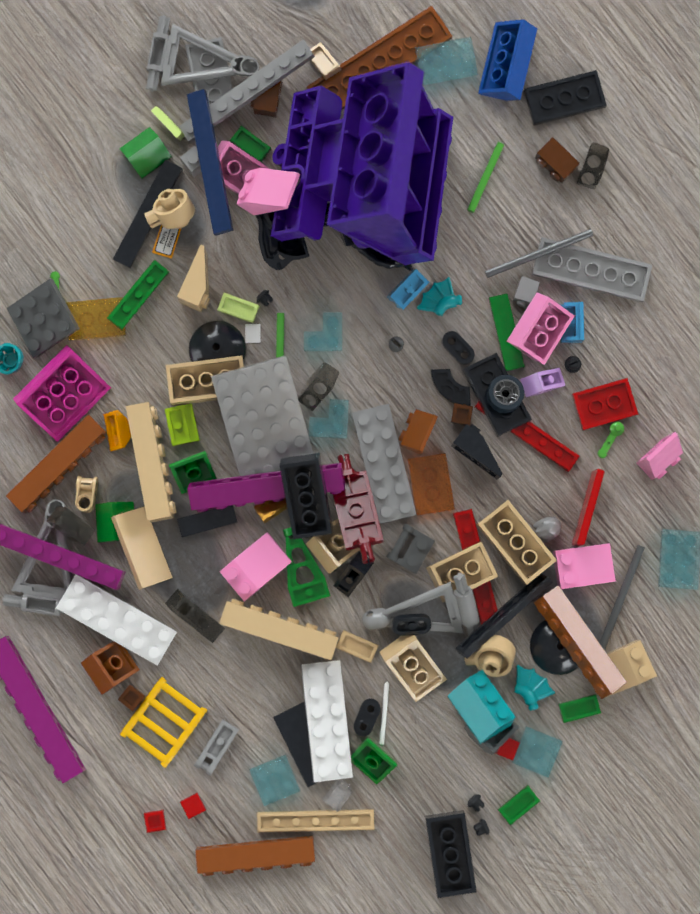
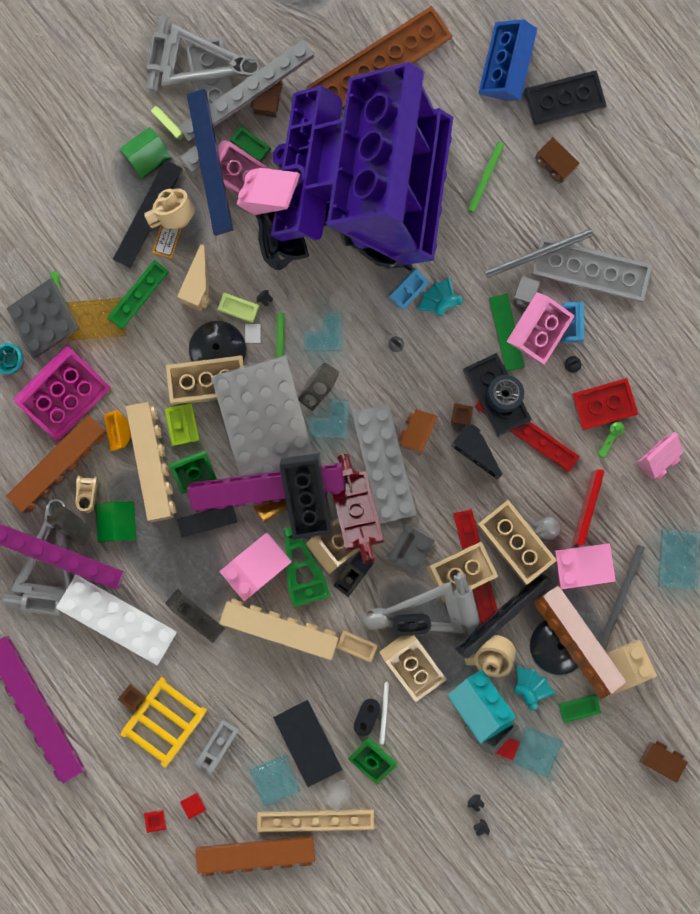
(109, 666): dark orange slope -> none
(141, 548): tan tile -> none
(324, 61): tan tile -> none
(326, 721): white plate -> none
(431, 484): clear orange tile -> none
(447, 61): clear light blue plate -> none
(450, 388): black tile -> none
(450, 854): black brick -> none
(459, 347): black plate -> none
(519, 805): green tile -> none
(542, 382): lavender slope -> none
(600, 151): clear smoke piece -> none
(663, 761): none -> reddish brown brick

